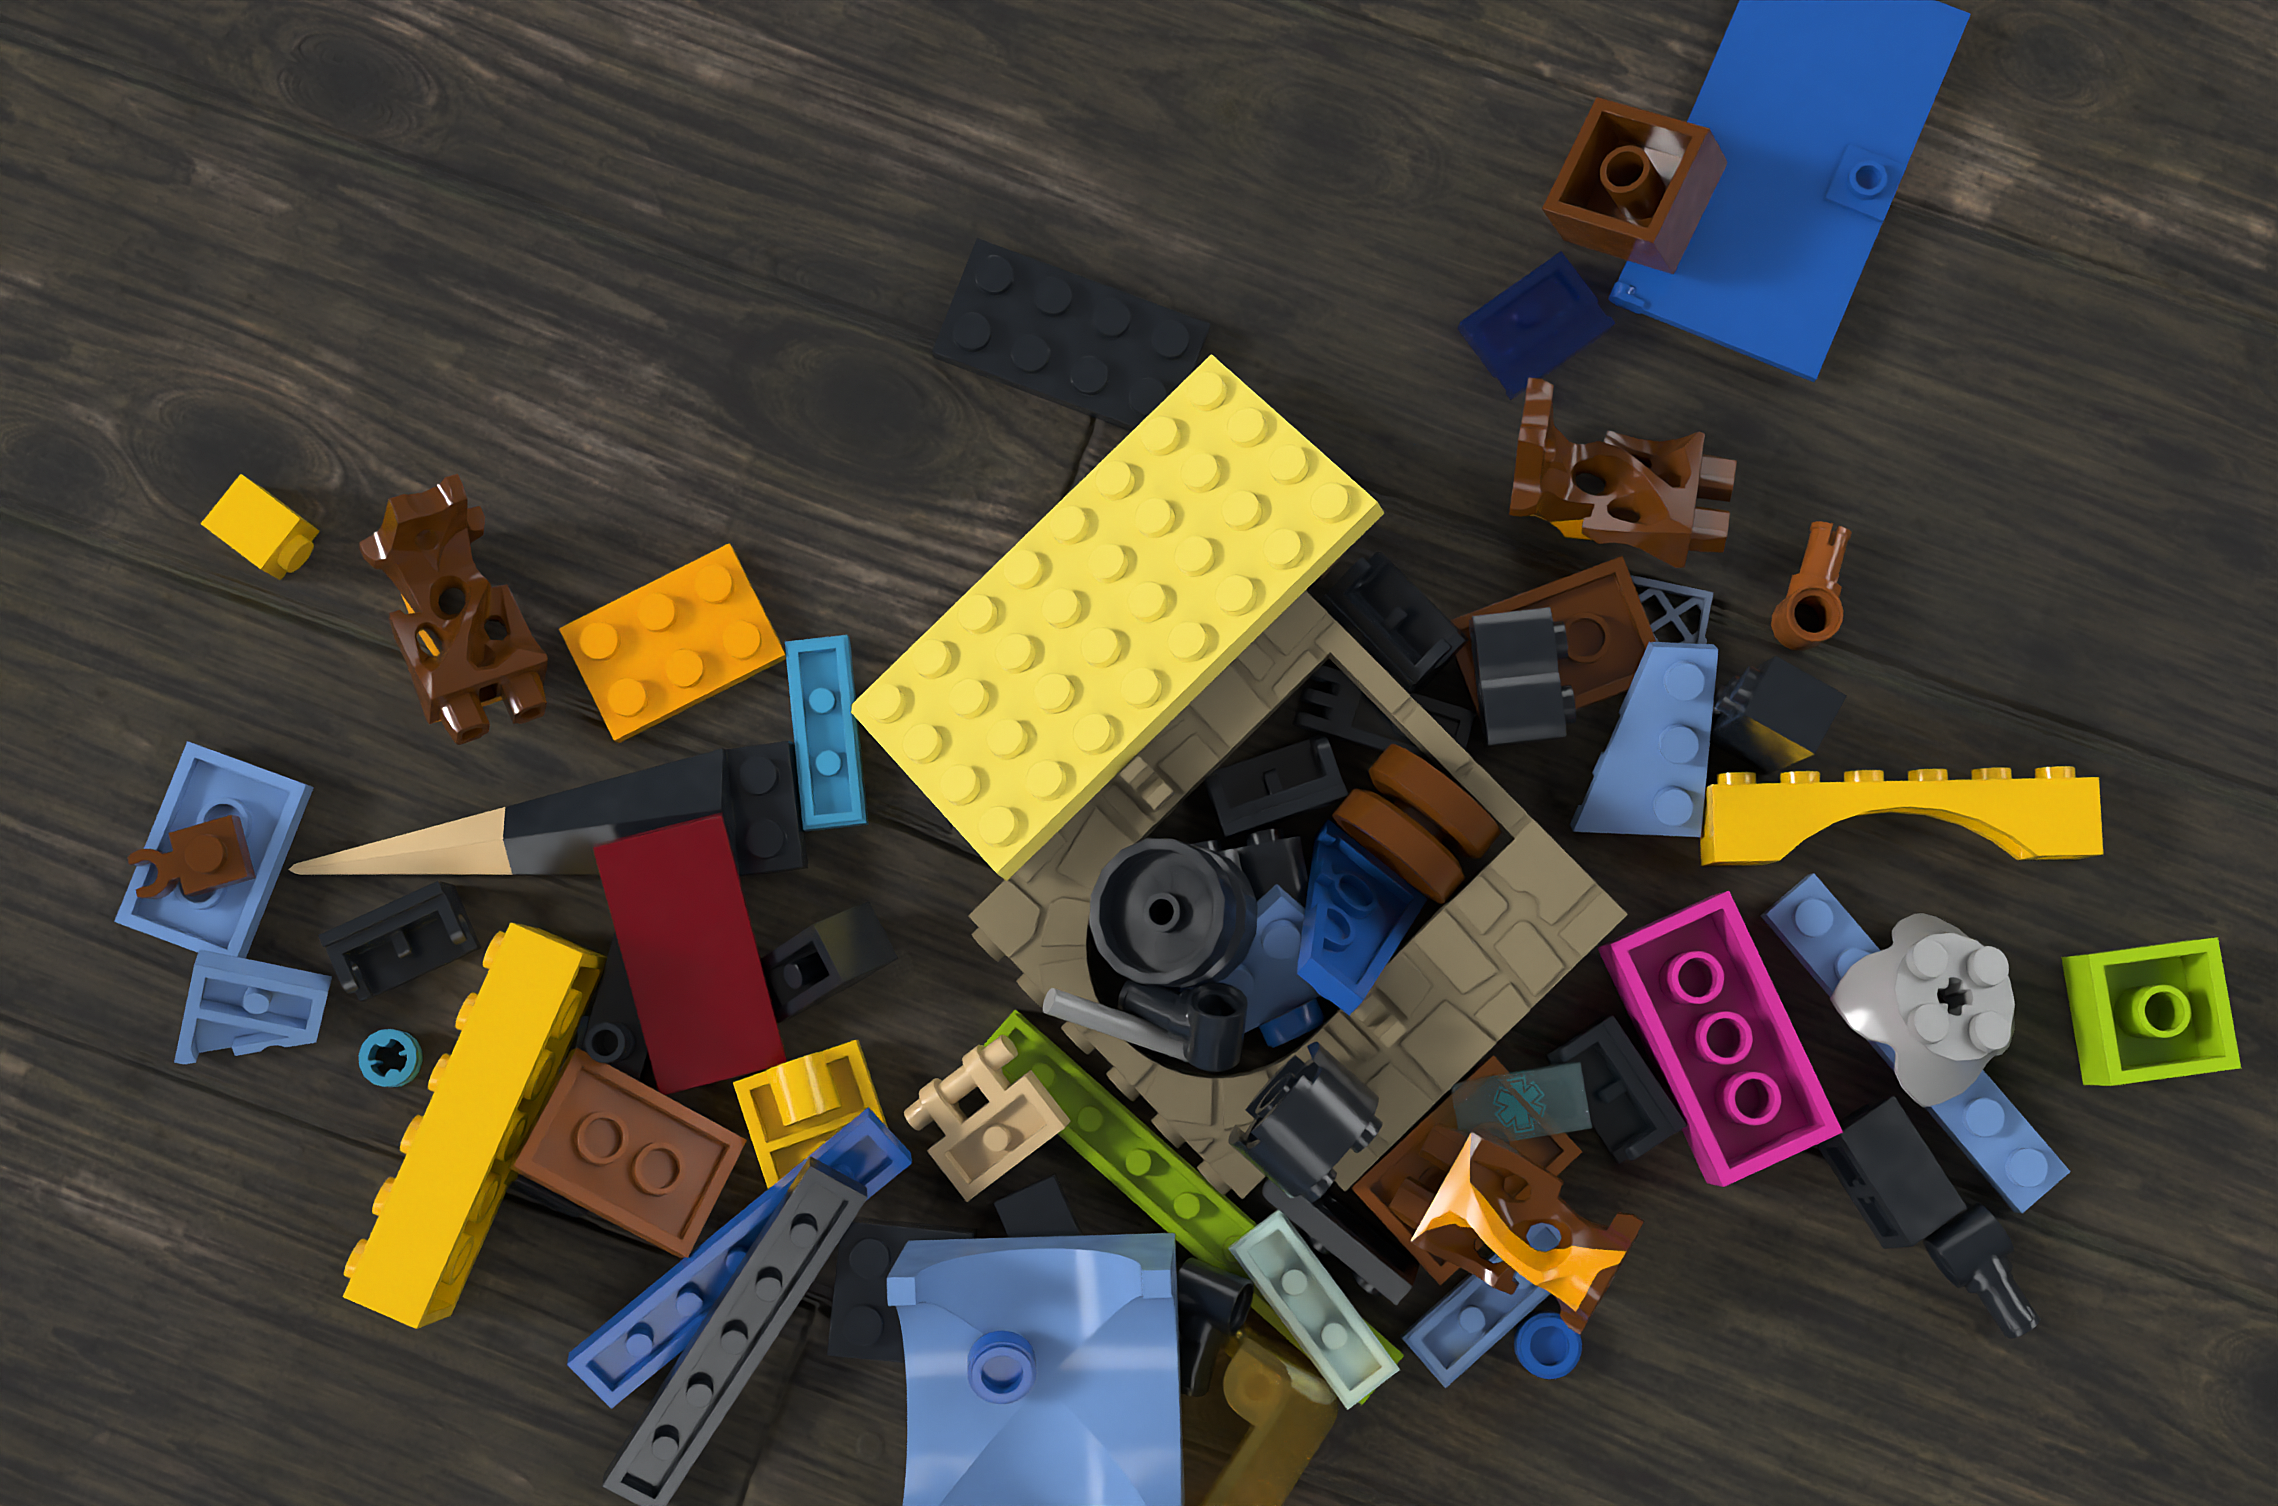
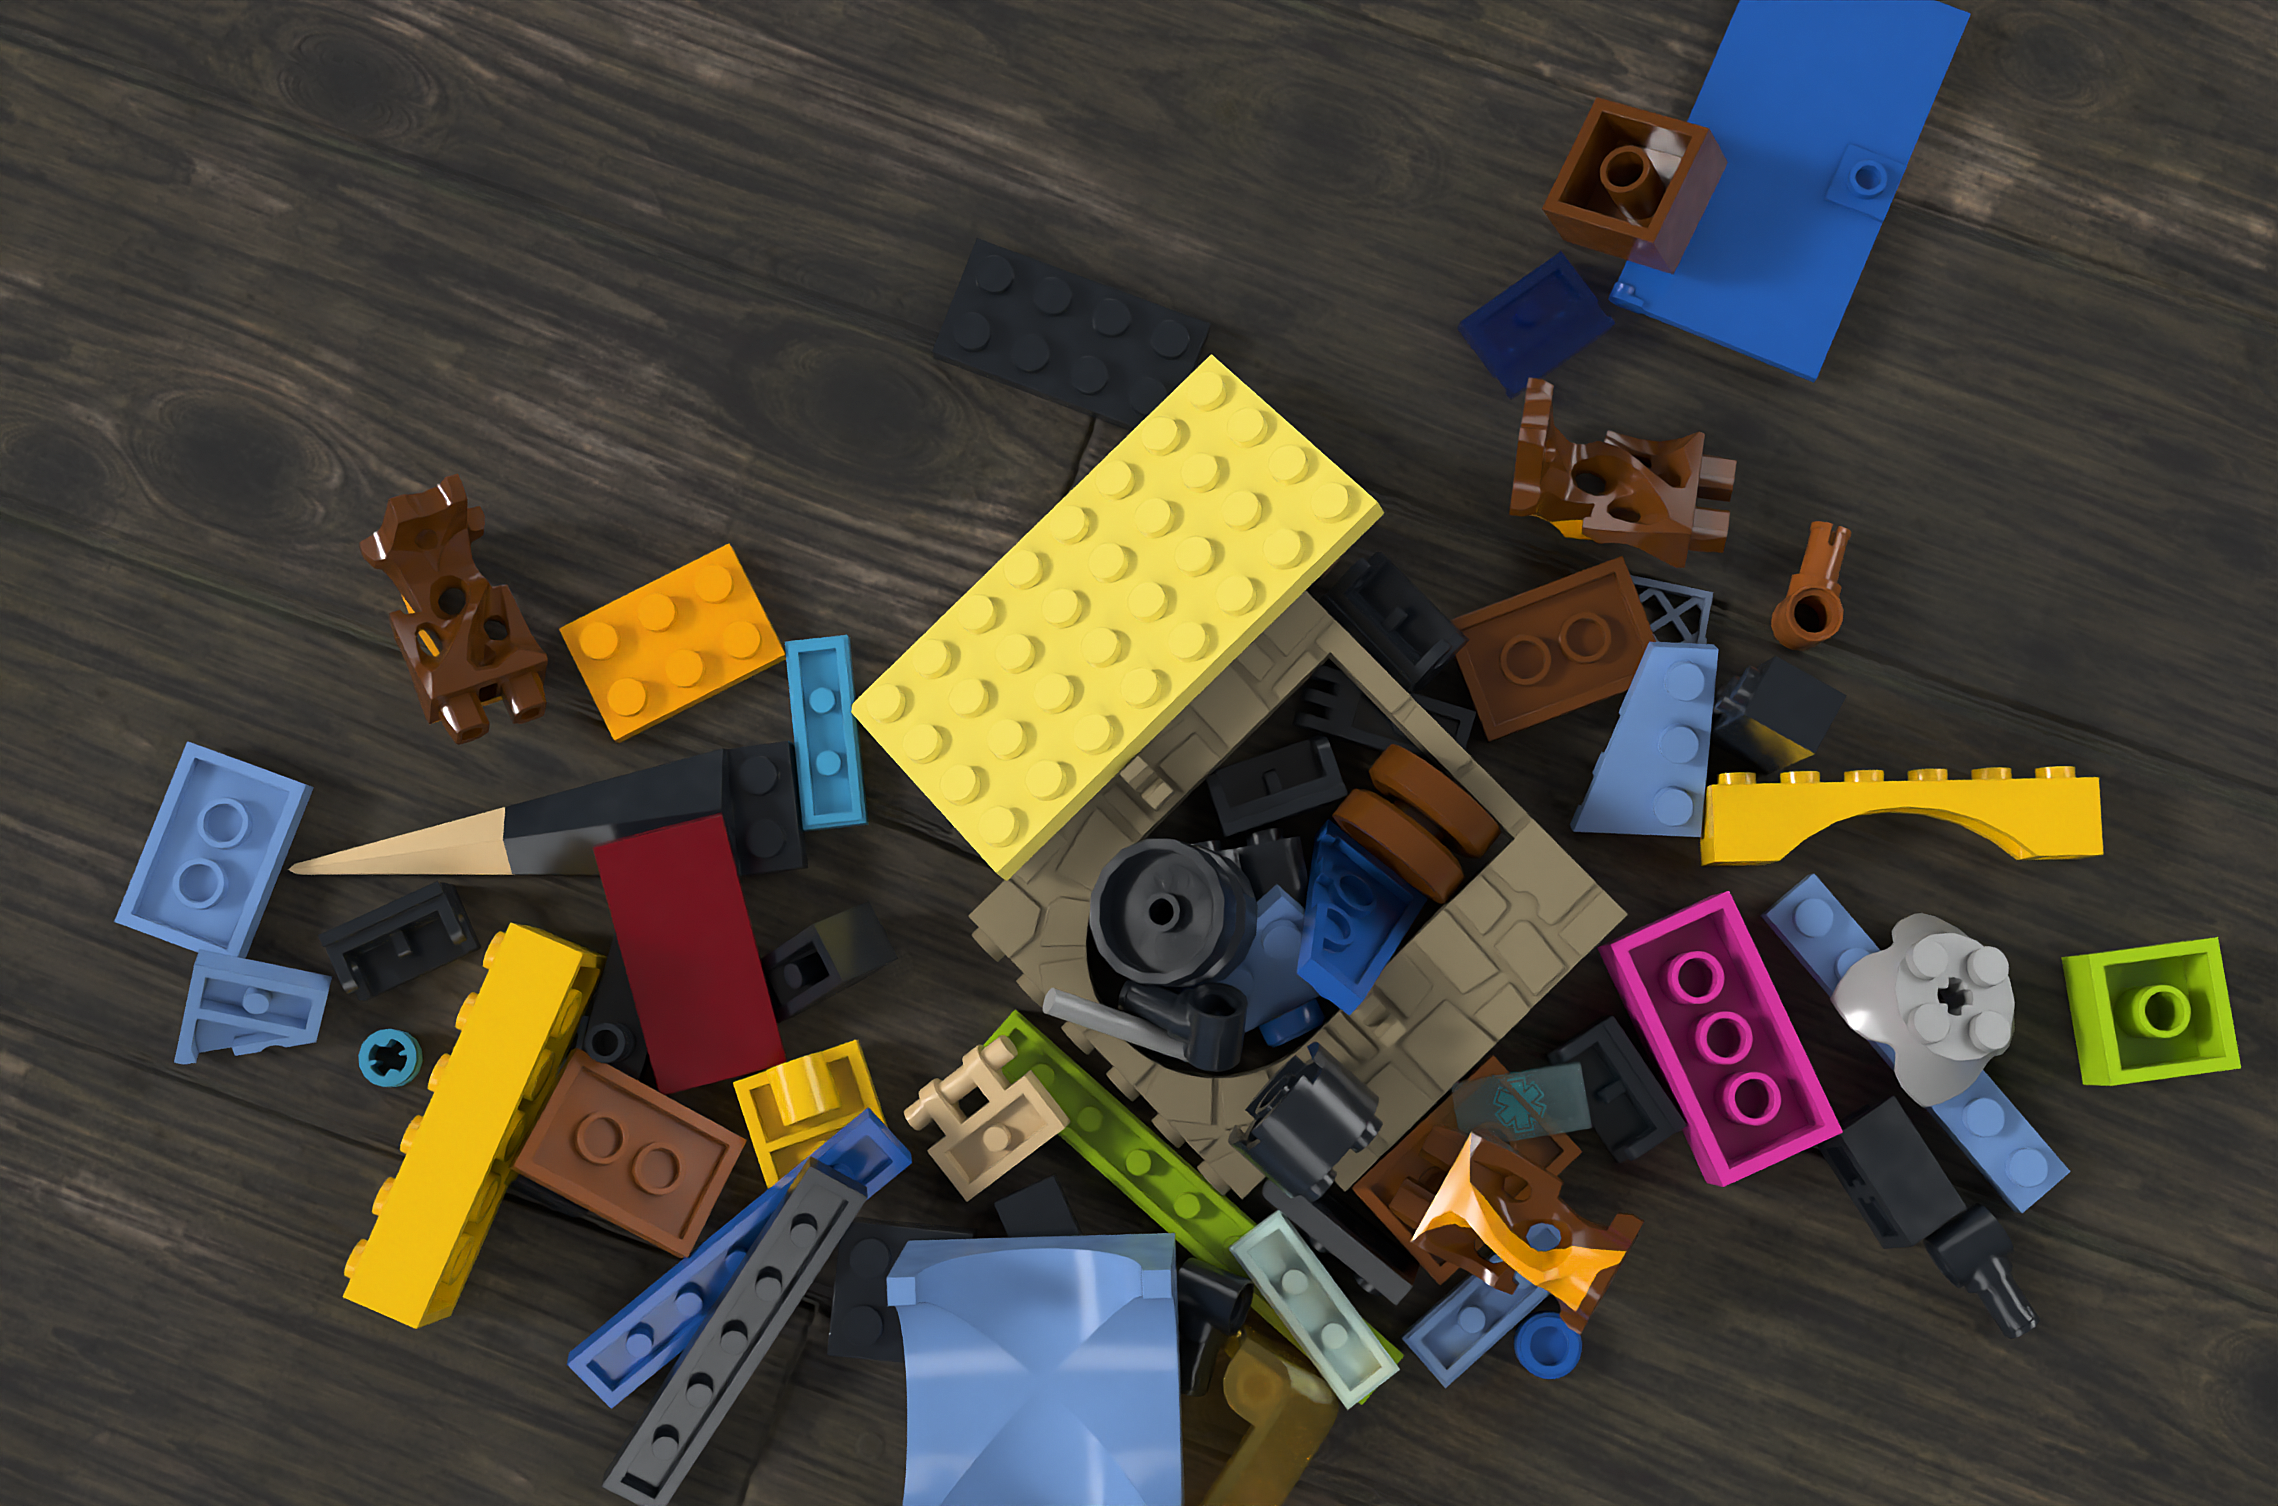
(202, 858): reddish brown plate -> none
(261, 528): yellow brick -> none
(1001, 1367): blue tile -> none
(1519, 677): black brick -> none

